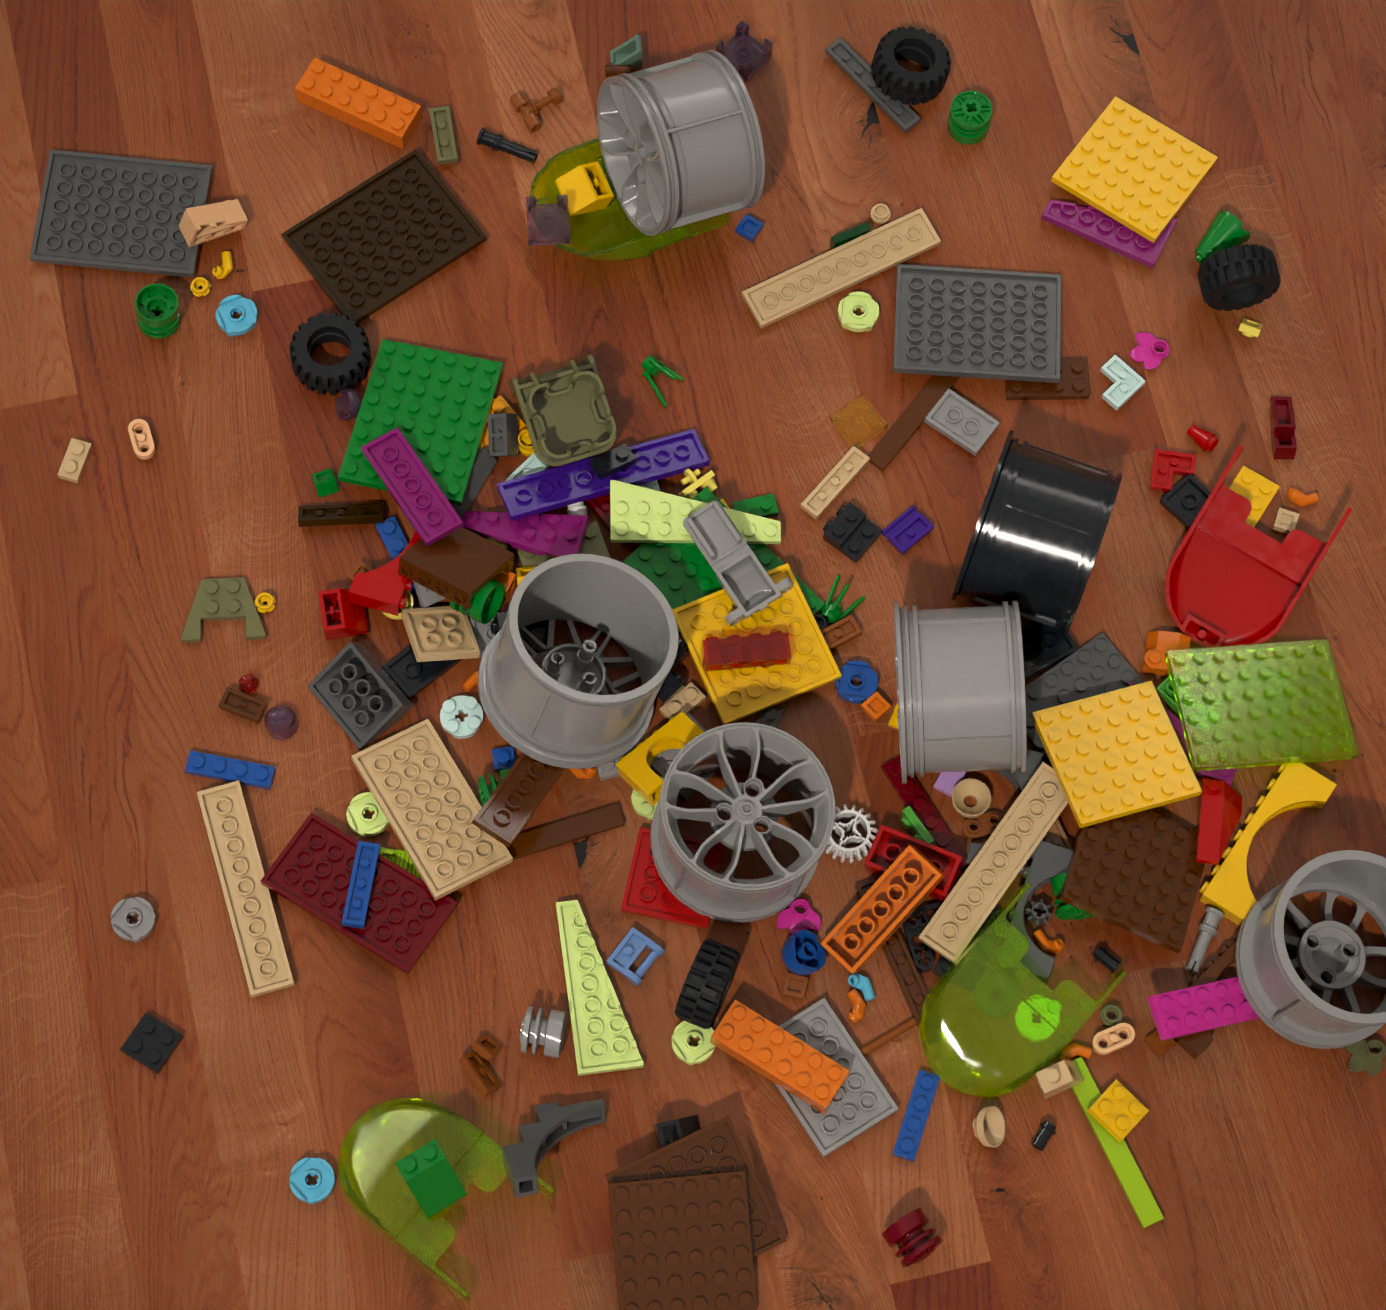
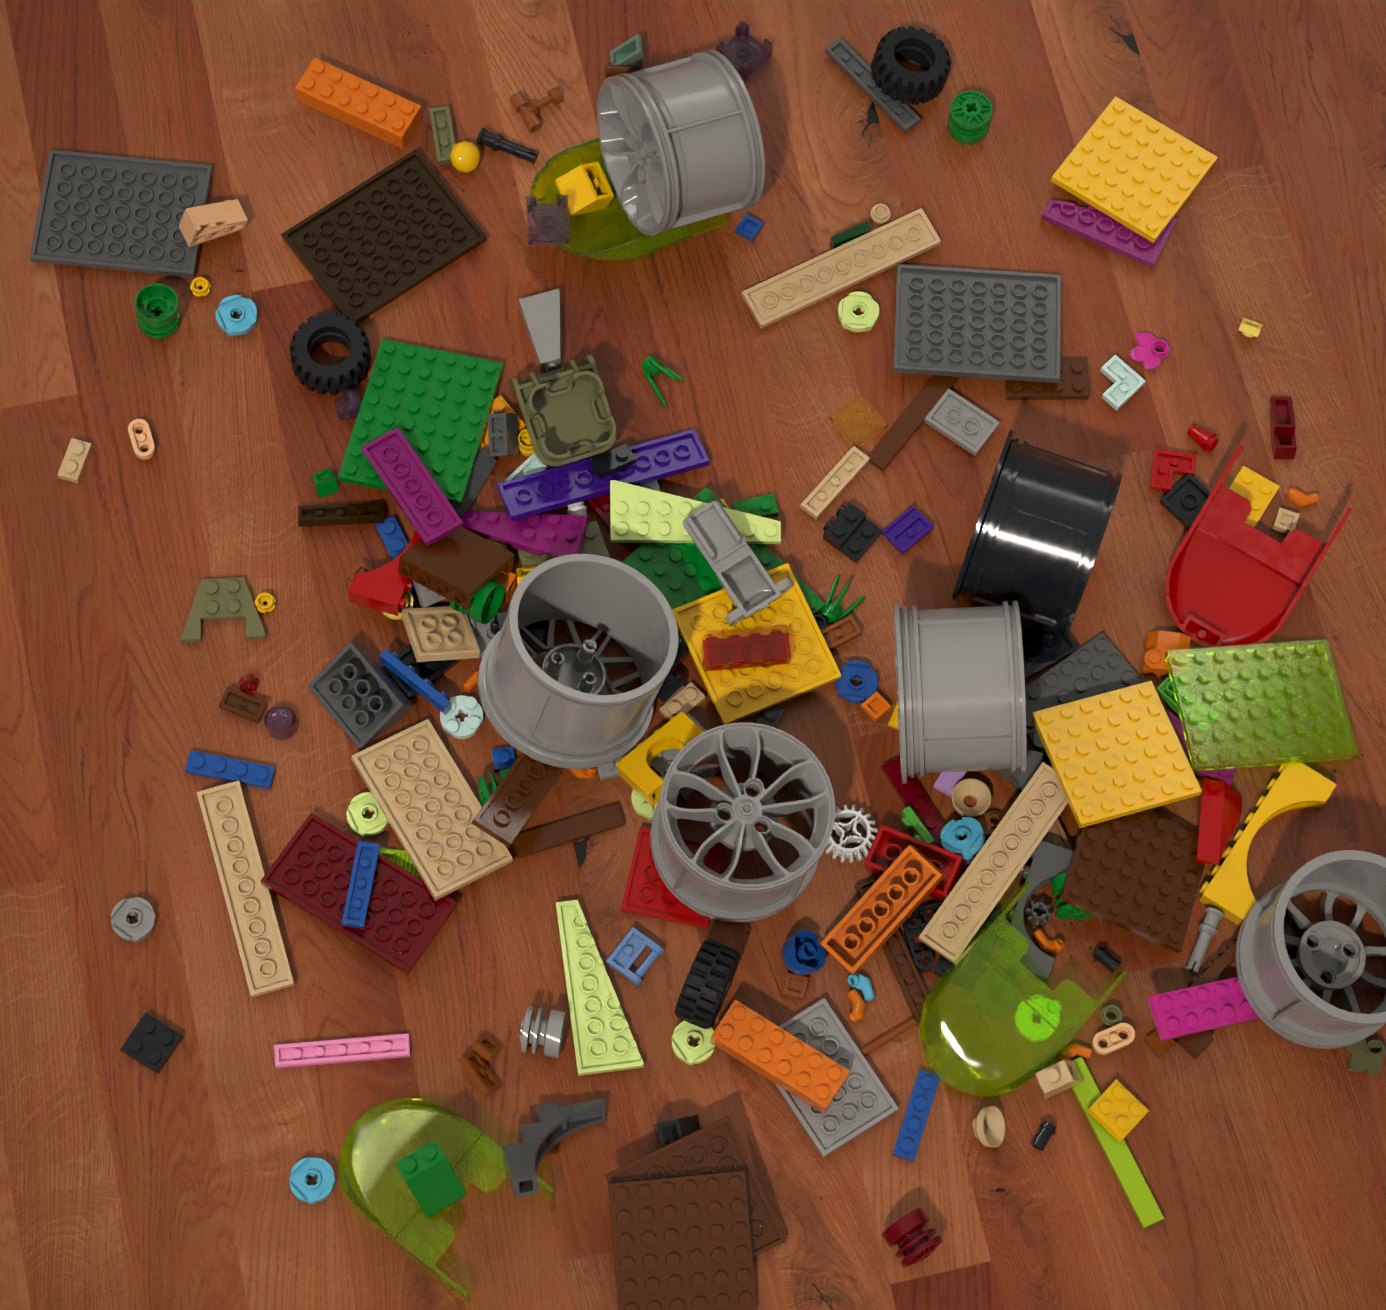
(226, 267): yellow arm -> none
(340, 616): red slope -> none
(342, 1050): none -> bright pink tile
(410, 677): none -> blue plate
(465, 156): none -> yellow hair
(542, 324): none -> light grey slope
(705, 481): light yellow hips -> none
(797, 921): dark pink plate -> none
(968, 846): none -> medium azure plate
(1222, 234): green cone -> none
(1239, 277): black tyre -> none

